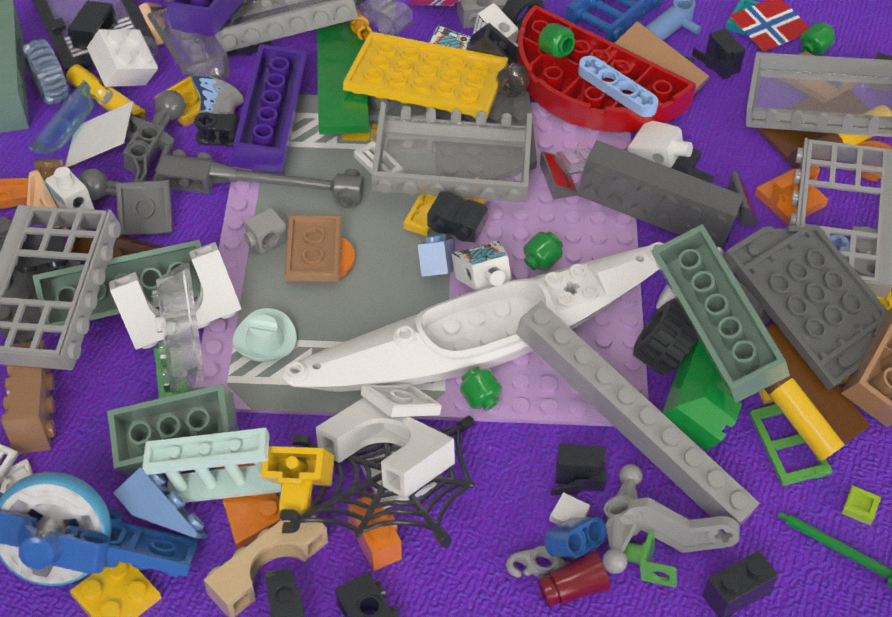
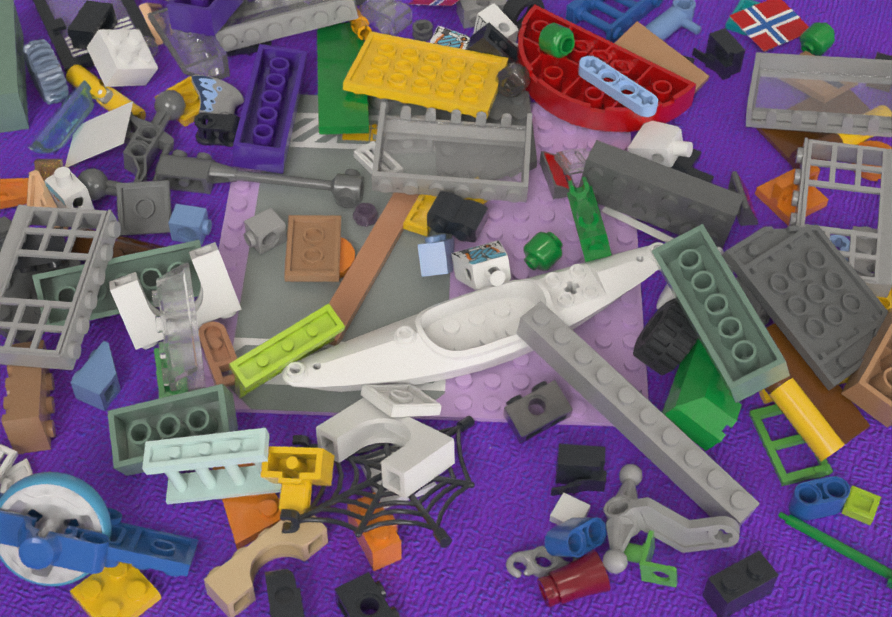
(97, 380): none -> medium blue slope
(151, 500): medium blue slope -> none
(189, 223): none -> medium blue brick
(217, 352): none -> nougat plate
(265, 335): light aqua hat -> none
(286, 347): none -> lime fence
(365, 214): none -> clear purple plate
(370, 260): none -> nougat tile
(422, 30): none -> dark grey bush
(480, 388): green head -> none
(527, 425): none -> black brick
(588, 222): none -> green brick
(630, 221): none -> white sticker
(818, 496): none -> blue beam

